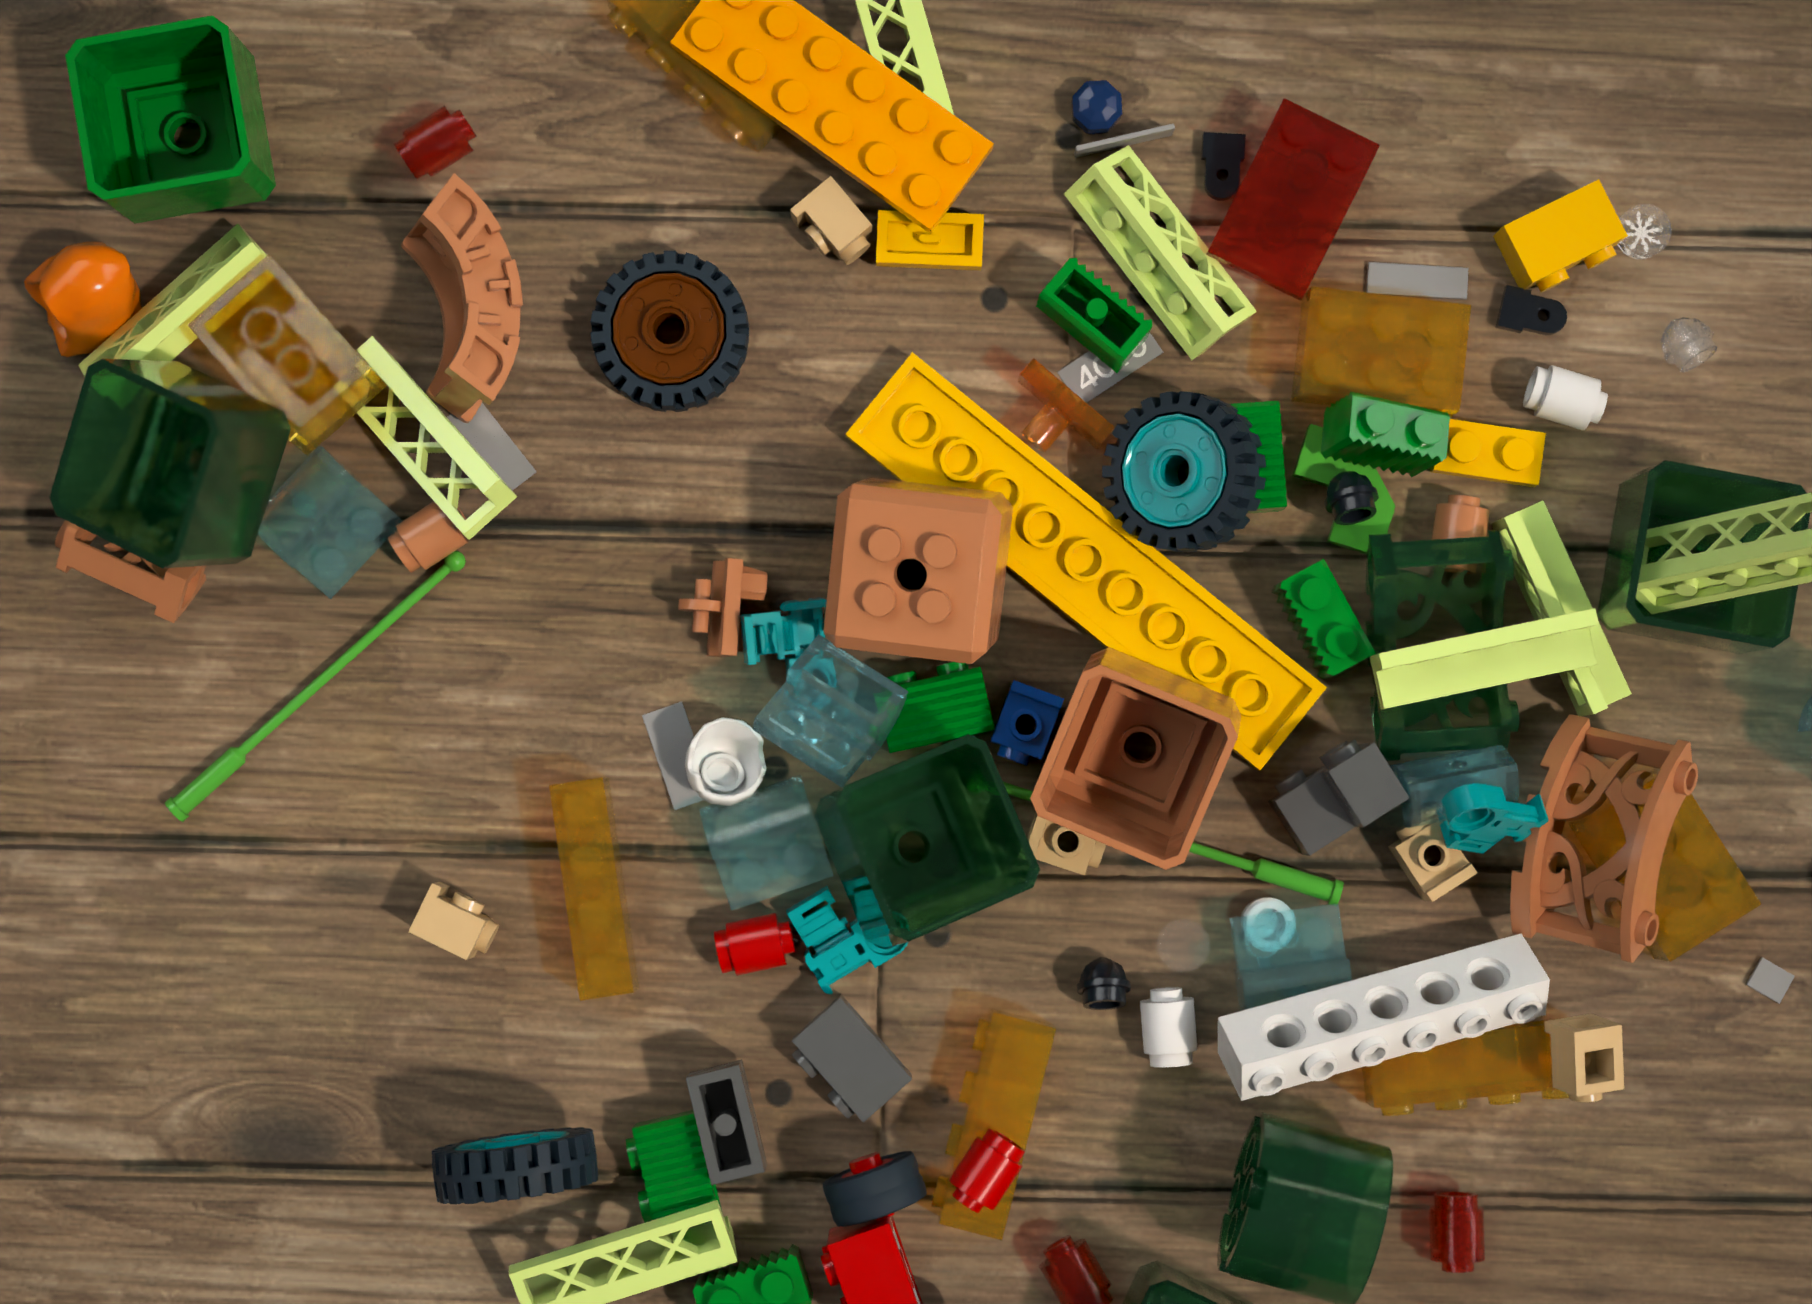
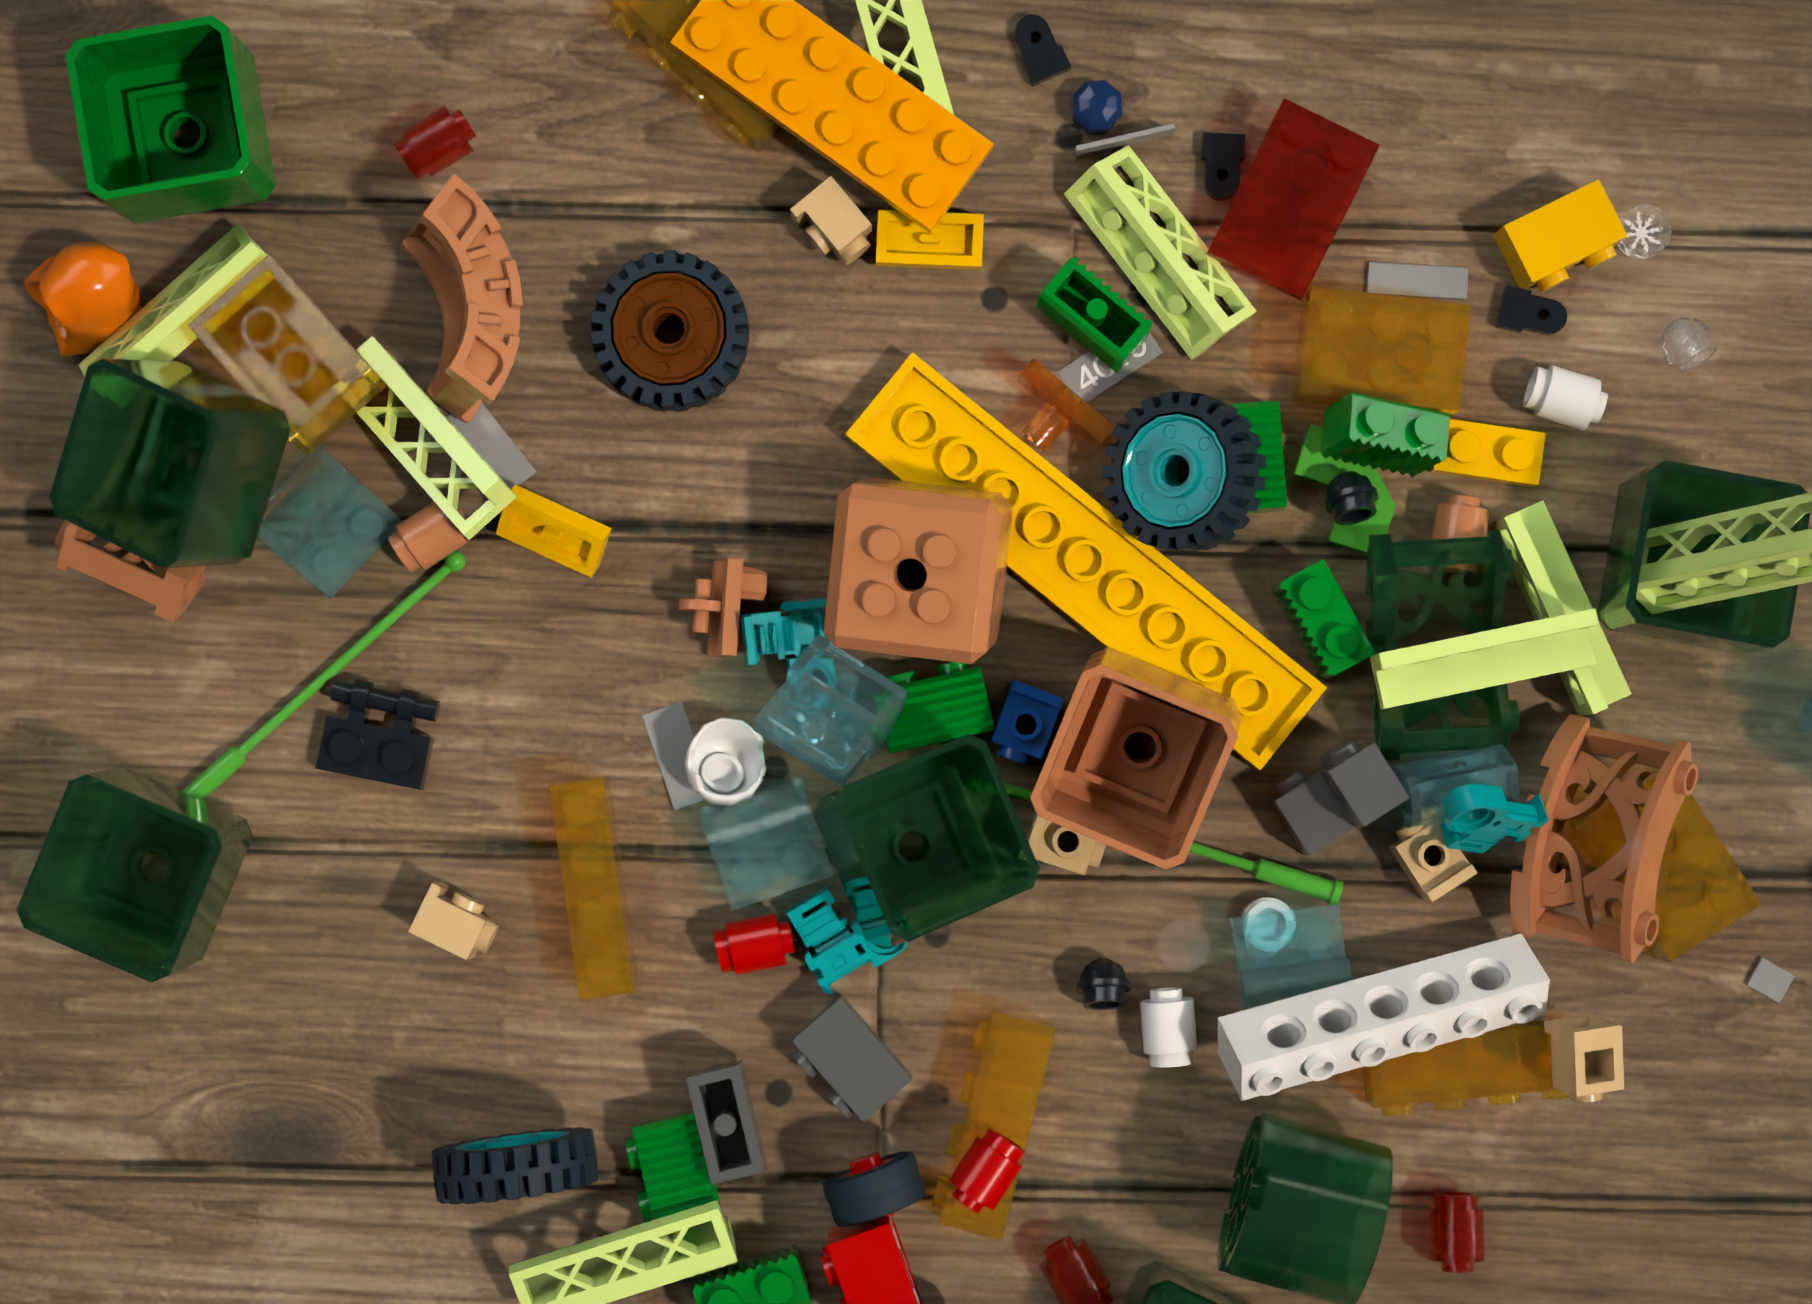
(92, 881): none -> clear green plate
(374, 751): none -> black plate
(554, 531): none -> yellow plate
(1041, 59): none -> black piece

